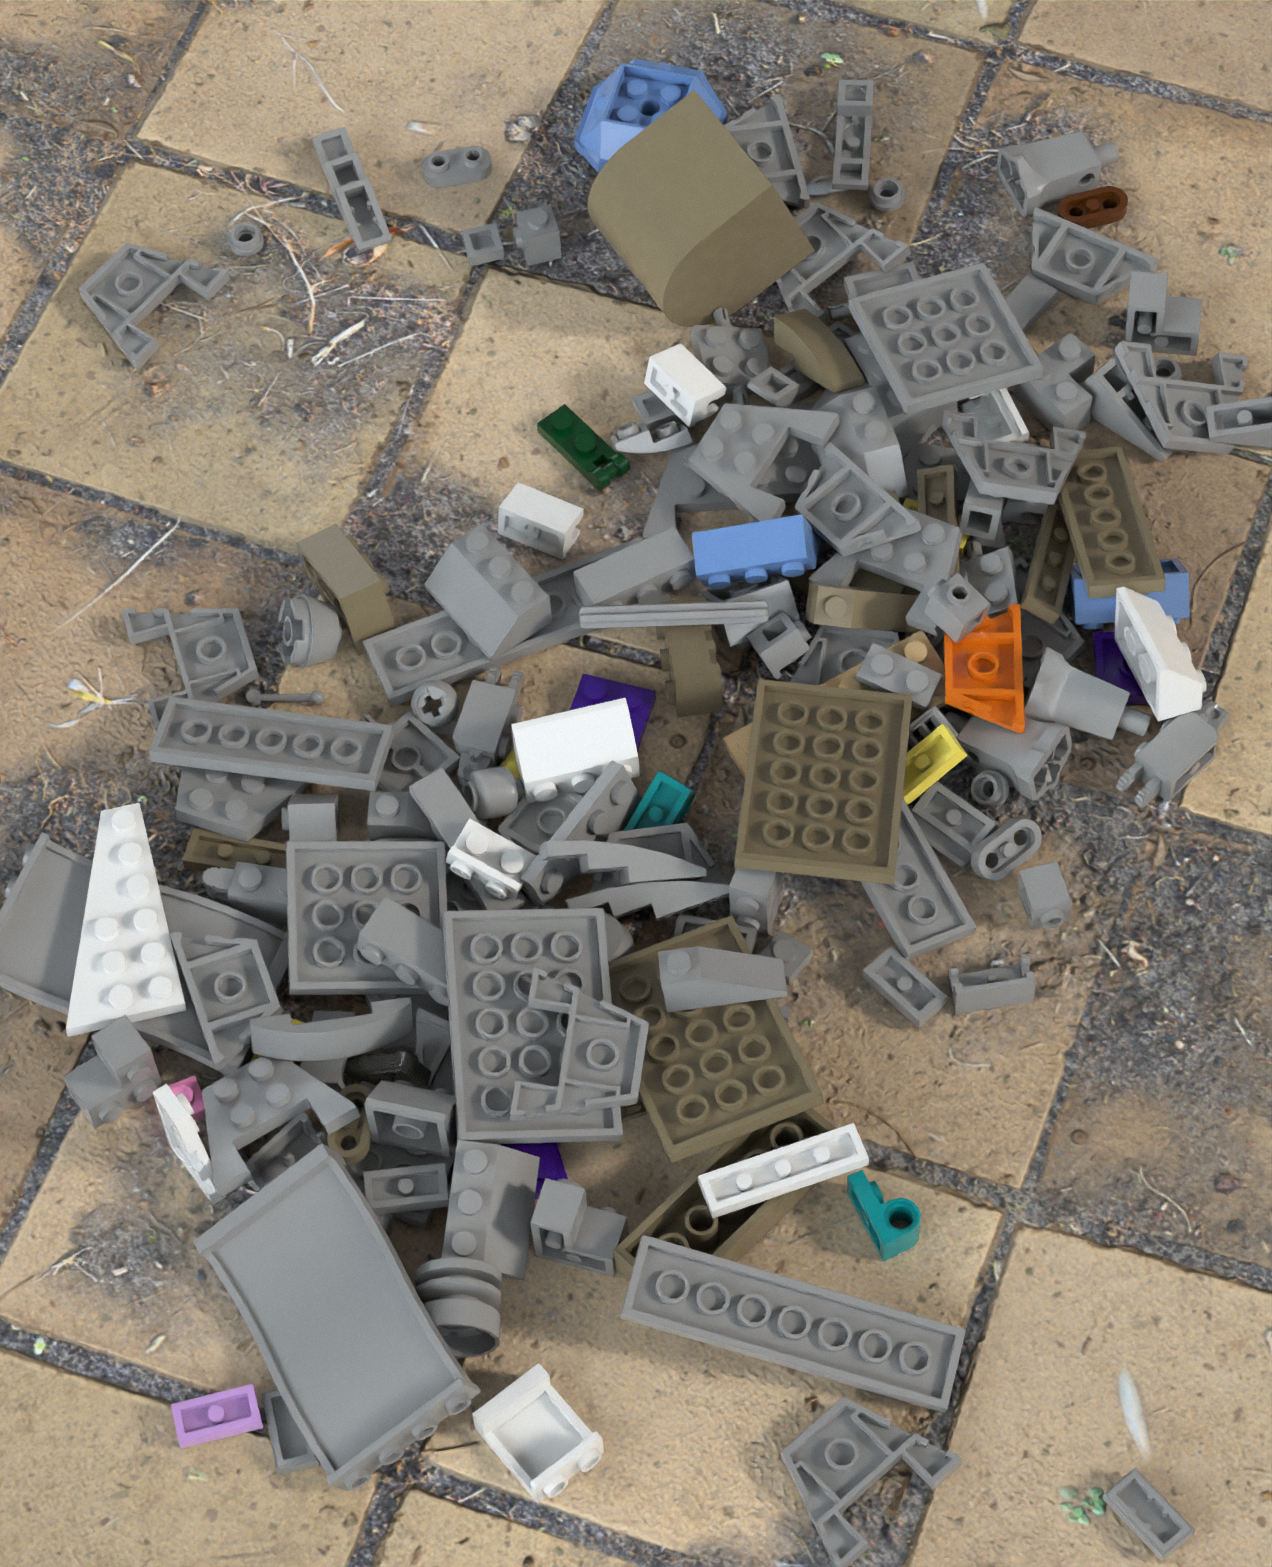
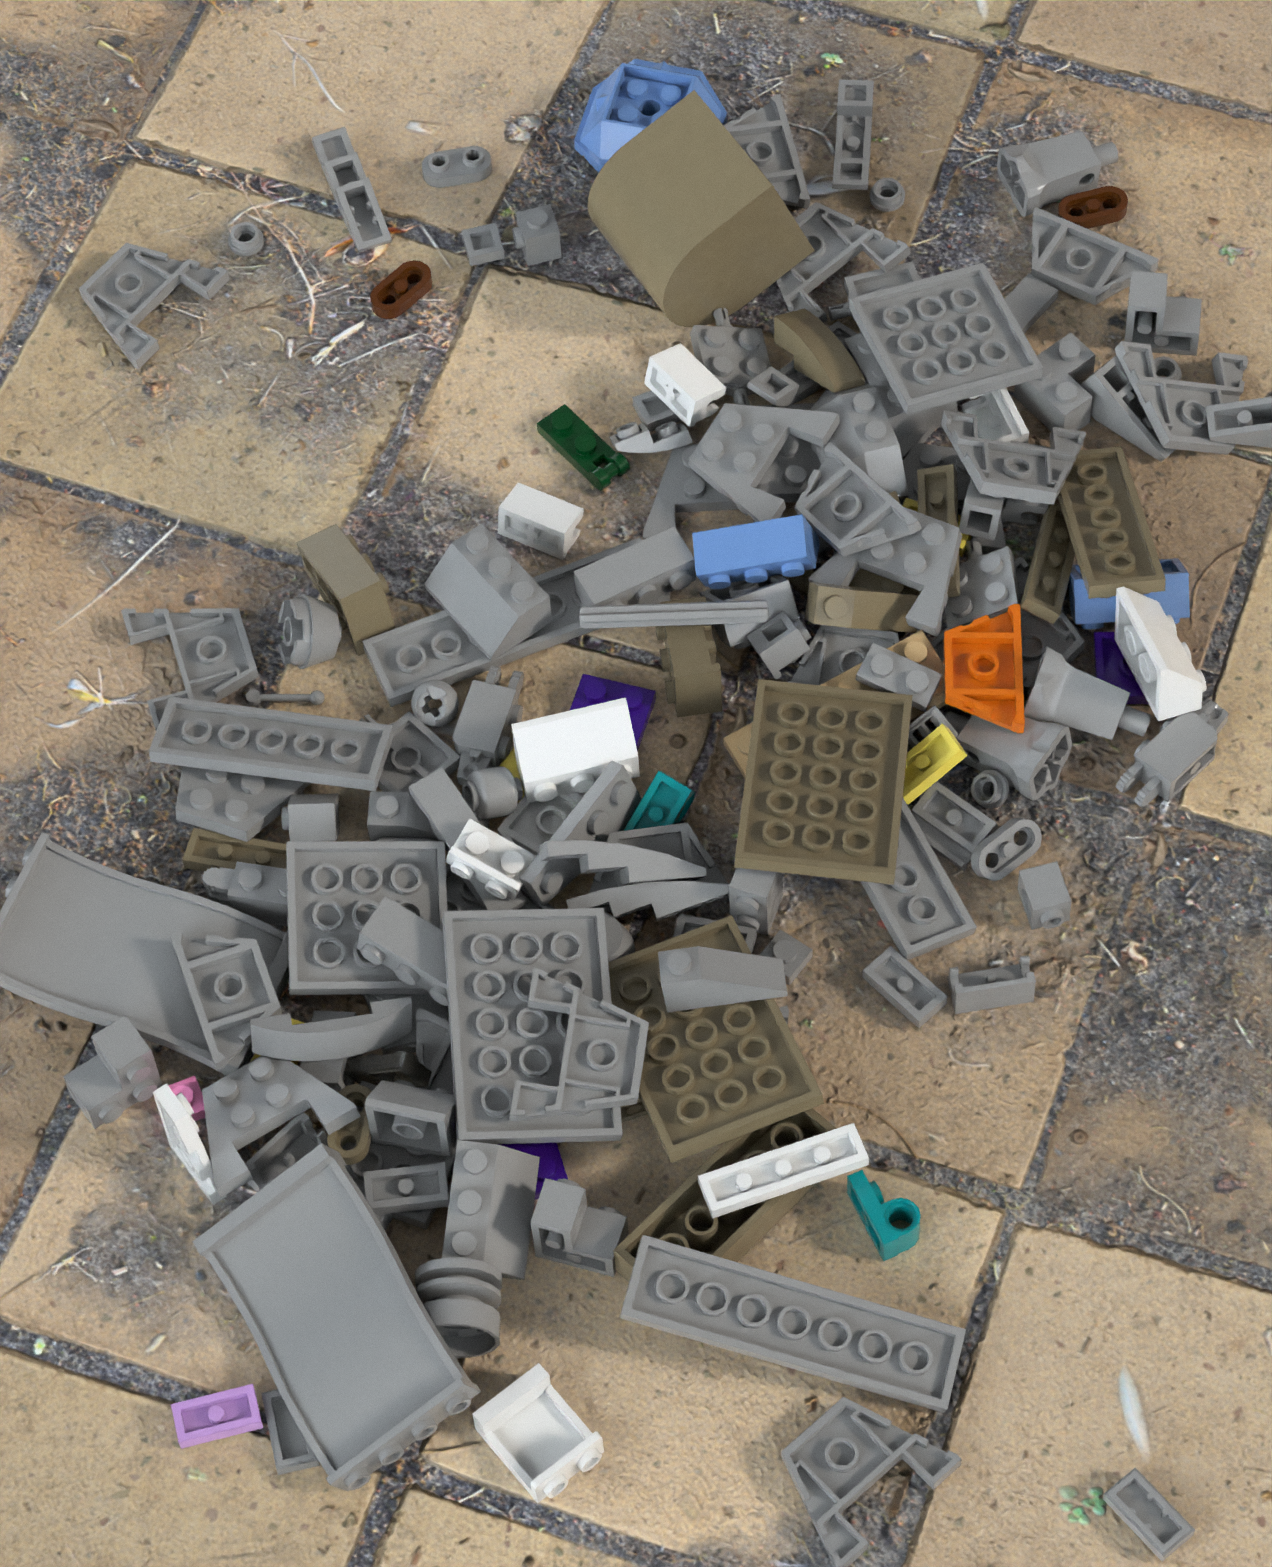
(125, 940): white wing -> none
(399, 290): none -> reddish brown plate
(956, 607): light grey brick -> none

